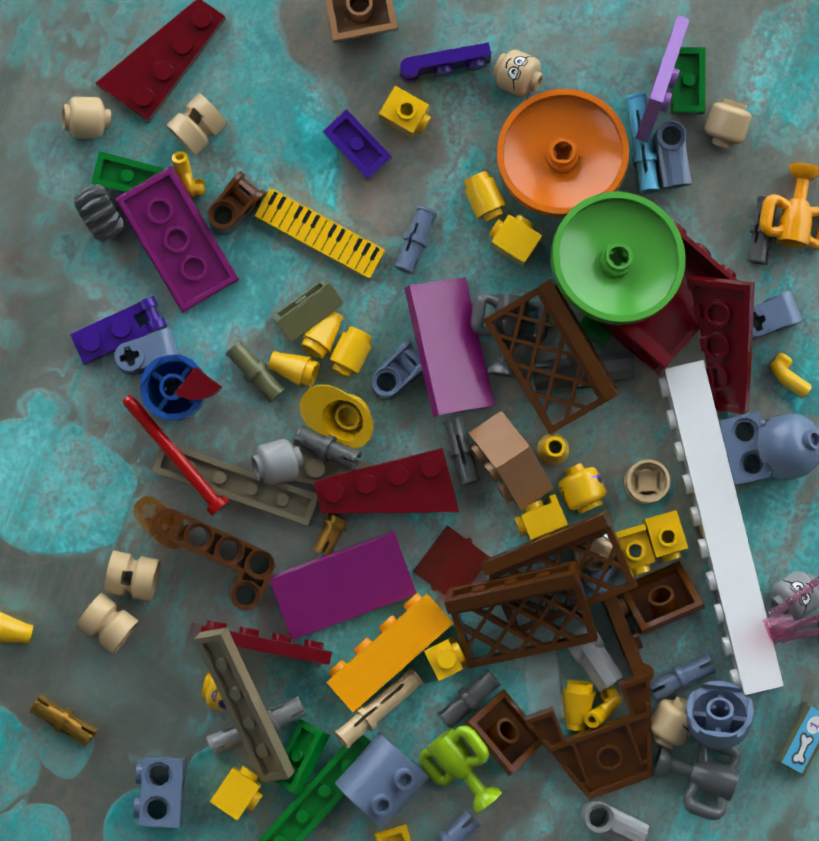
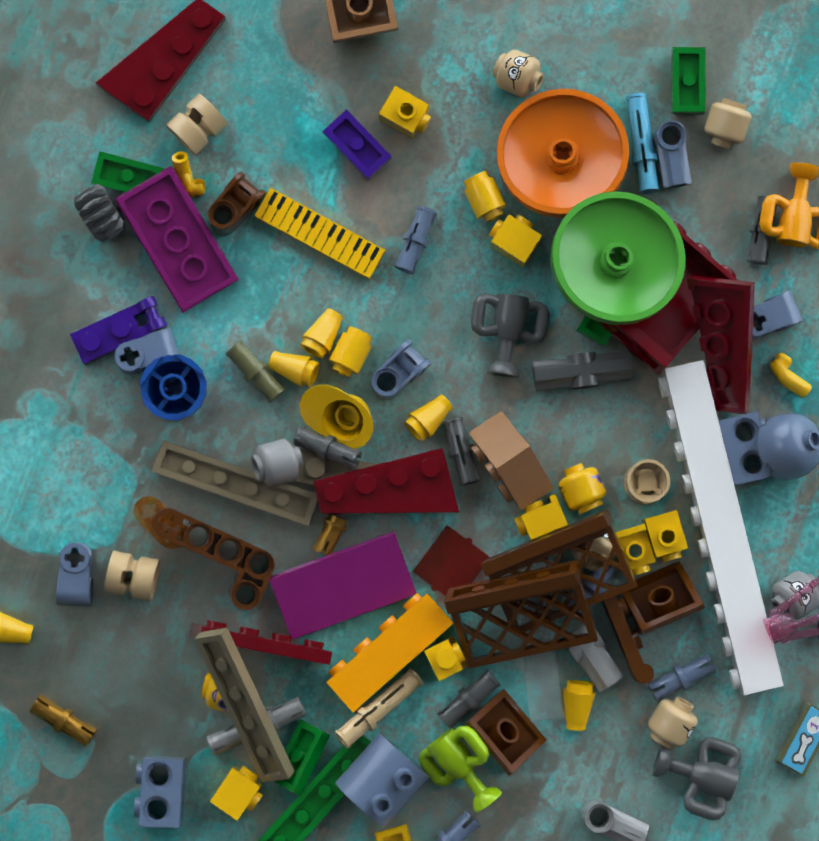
(75, 583): none -> sand blue piece
(85, 118): tan head -> none
(105, 622): tan wheel -> none
(174, 454): red bar -> none
(198, 386): dark red tile -> none
(308, 309): olive slope -> none
(427, 418): none -> yellow cone
(443, 62): dark purple plate -> none
(448, 346): magenta tile -> none
(546, 455): yellow cone -> none
(577, 342): reddish brown fence -> none
(604, 710): yellow arm -> none
(607, 755): reddish brown wing -> none
(665, 78): medium lavender wing -> none
(719, 715): sand blue cylinder -> none

